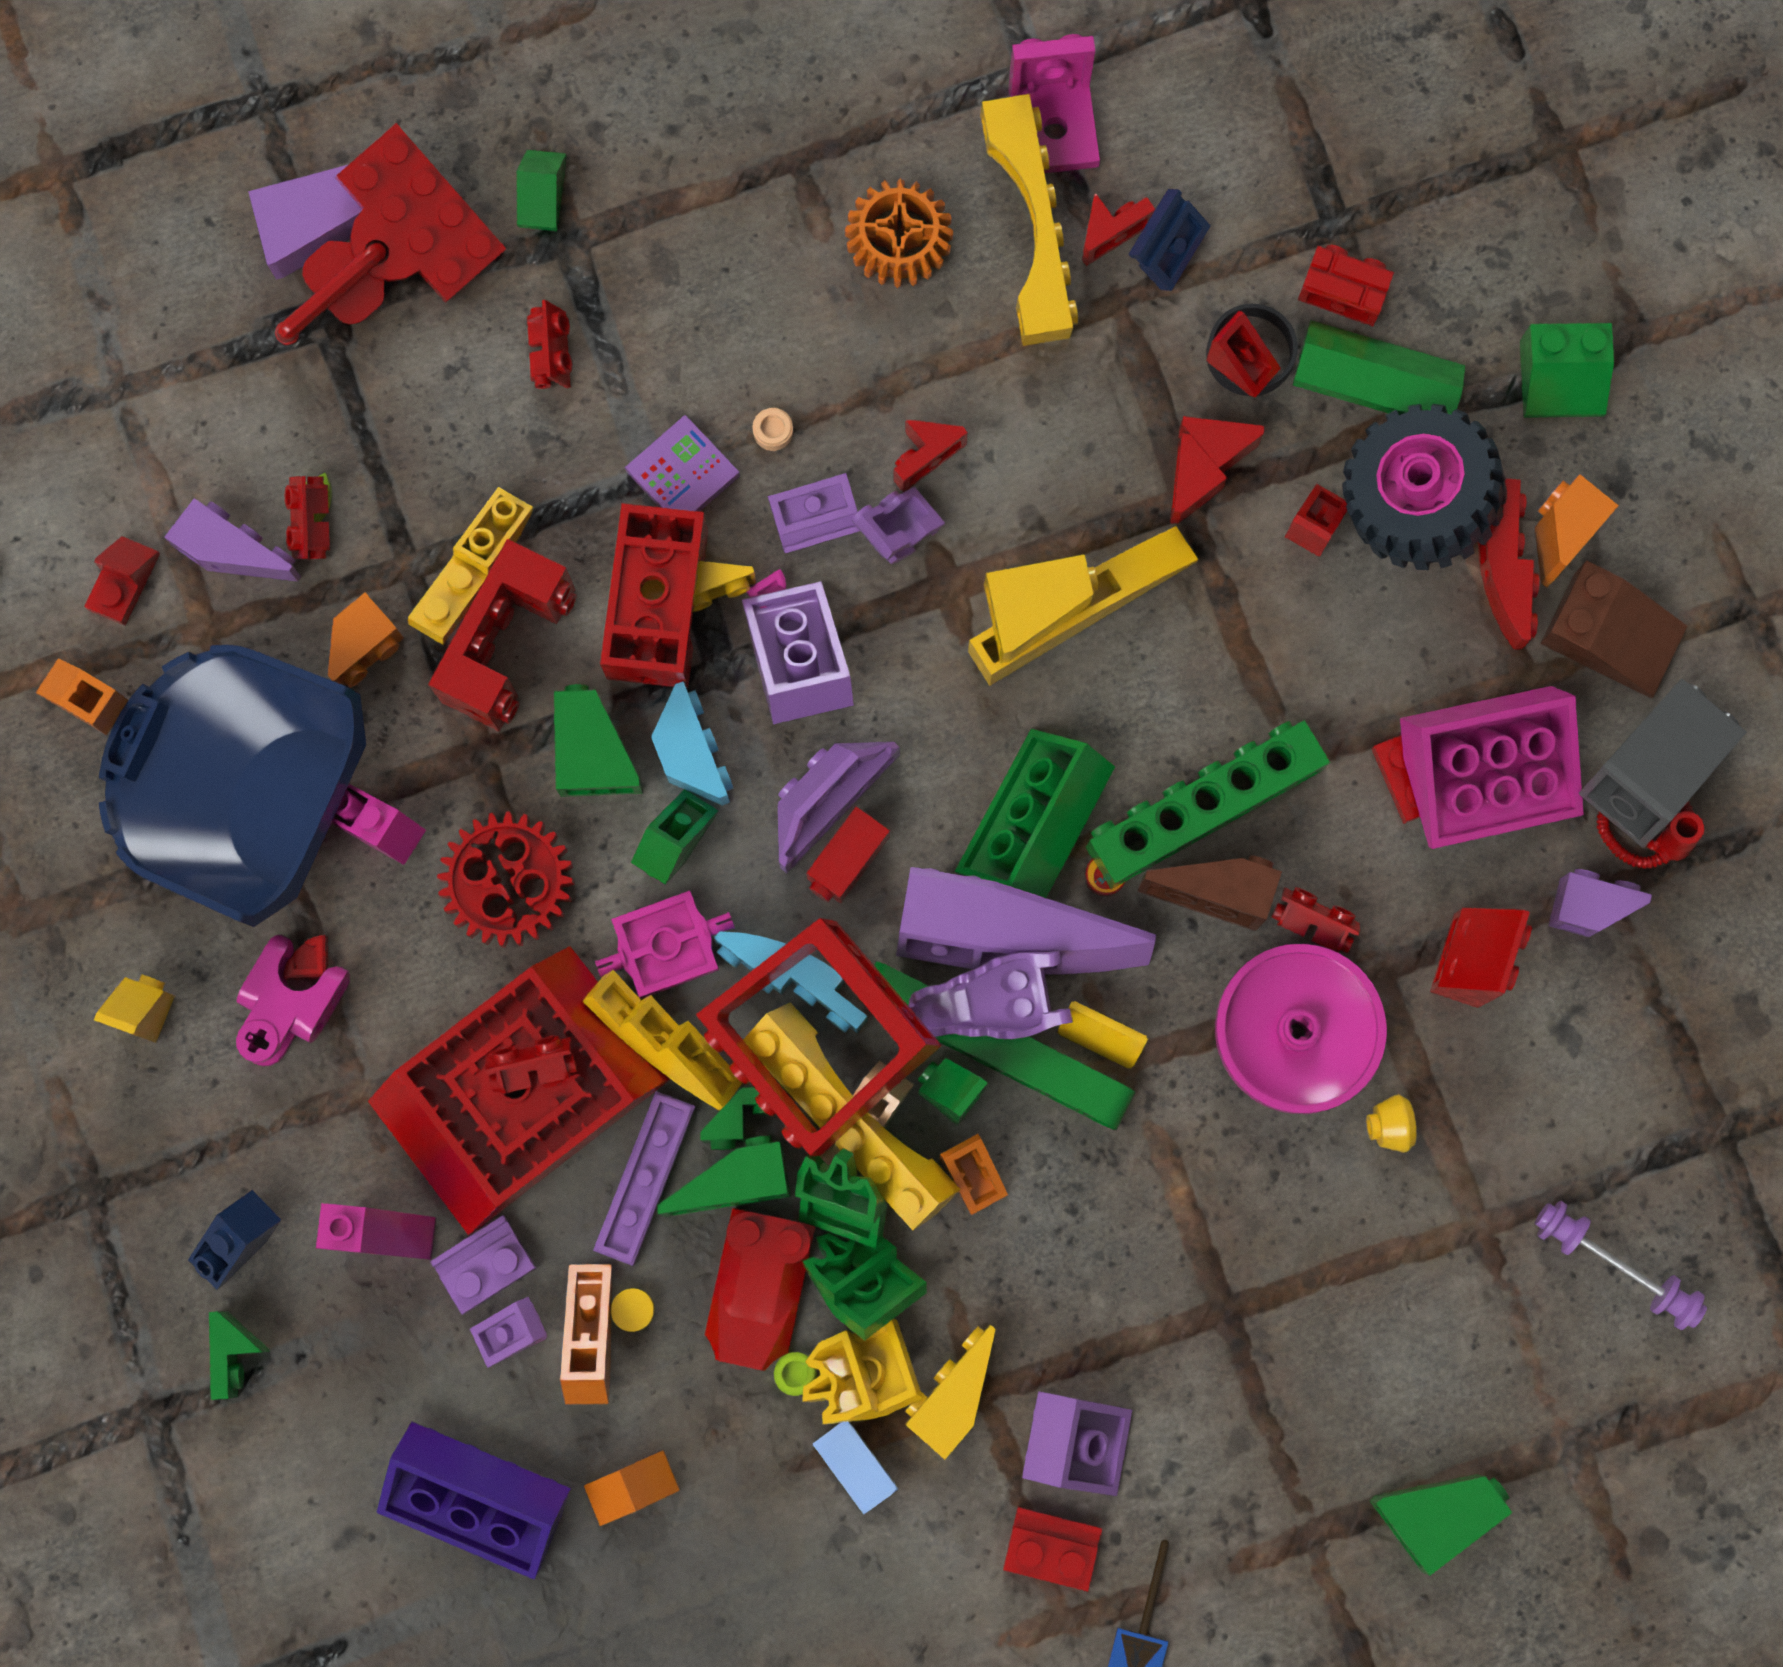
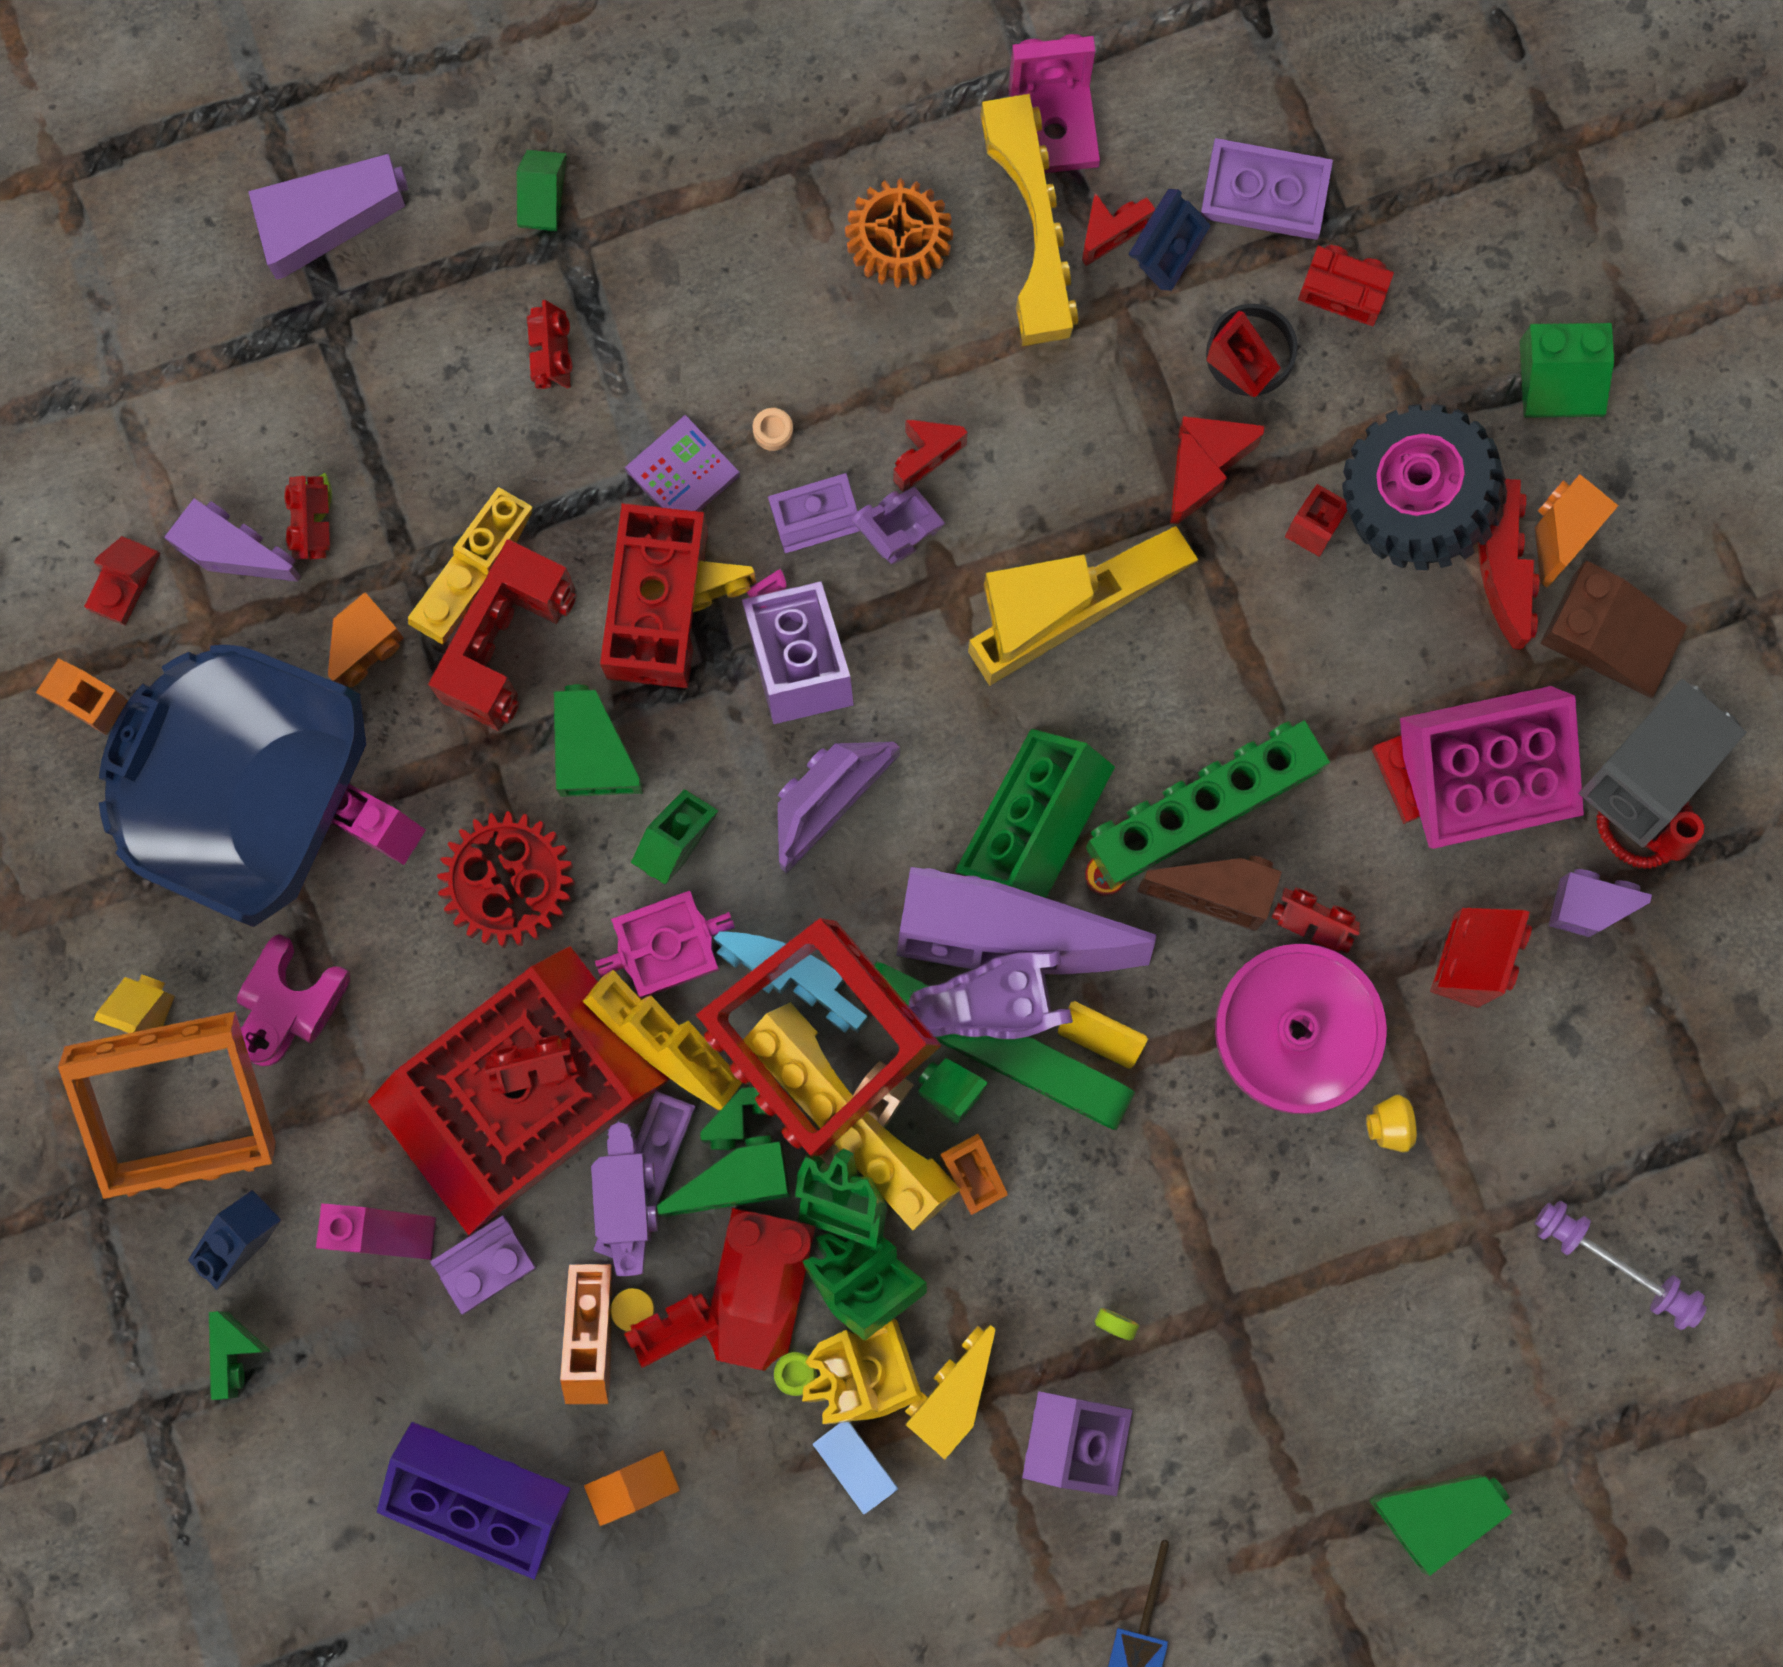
(155, 1046): none -> orange window
(308, 960): red tile -> none
(417, 221): red plate -> none
(508, 1332): medium lavender slope -> none
(622, 1200): none -> medium lavender hinge
(686, 1322): none -> red hinge
(688, 749): medium azure slope -> none
(847, 856): red brick -> none
(1052, 1549): red plate -> none
(1116, 1324): none -> lime tile
(1266, 189): none -> medium lavender plate
(1375, 372): green slope -> none

